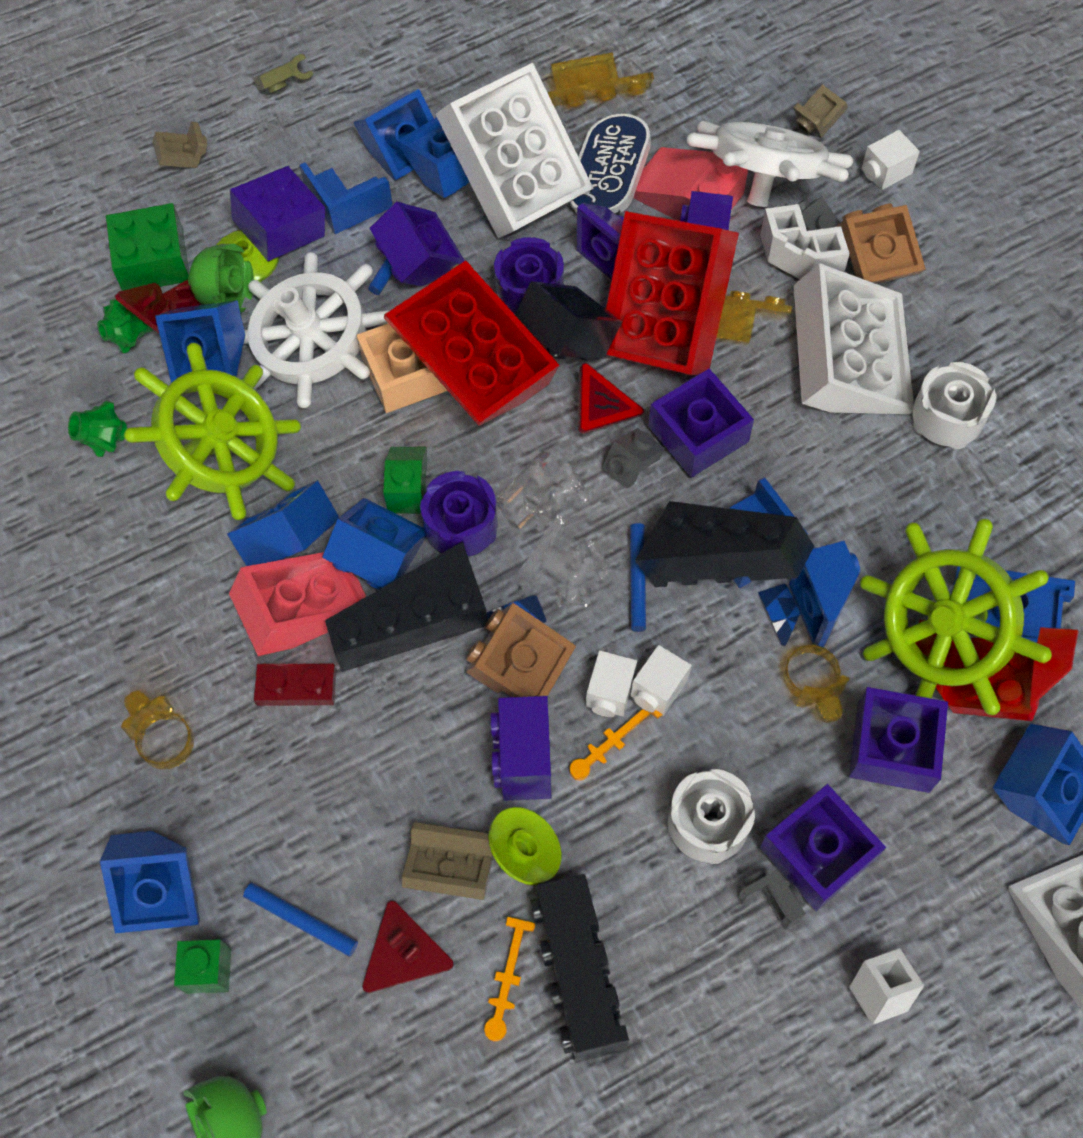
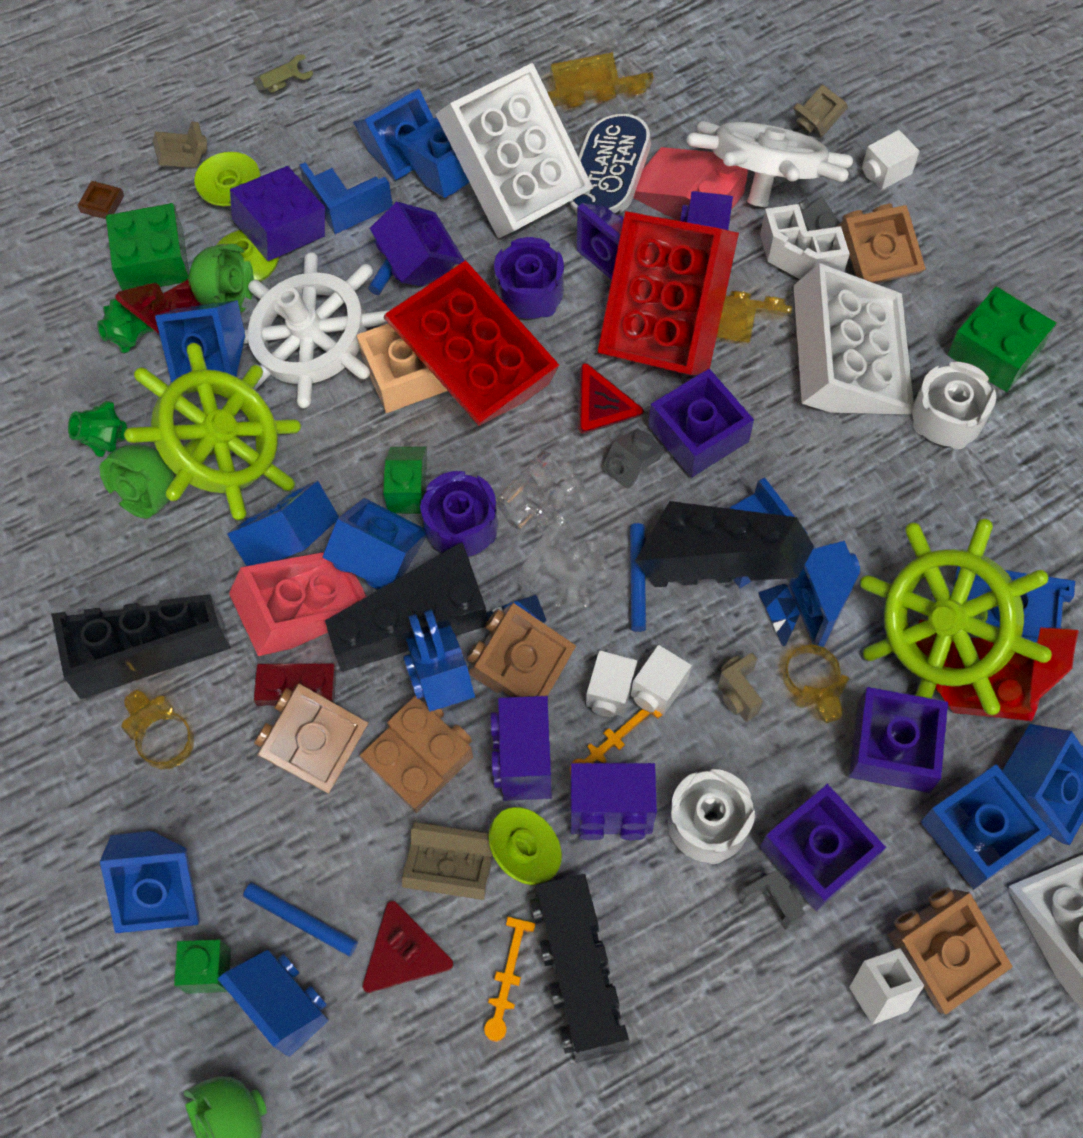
(100, 200): none -> reddish brown tile
(135, 642): none -> black wedge
(138, 478): none -> bright green cylinder
(223, 172): none -> lime dish
(276, 1001): none -> blue slope
(310, 737): none -> medium nougat plate
(418, 753): none -> medium nougat plate
(437, 665): none -> blue brick
(567, 321): black brick -> none
(613, 800): none -> dark purple brick
(737, 691): none -> dark tan bracket
(950, 948): none -> medium nougat plate
(985, 826): none -> blue slope
(1001, 338): none -> green brick

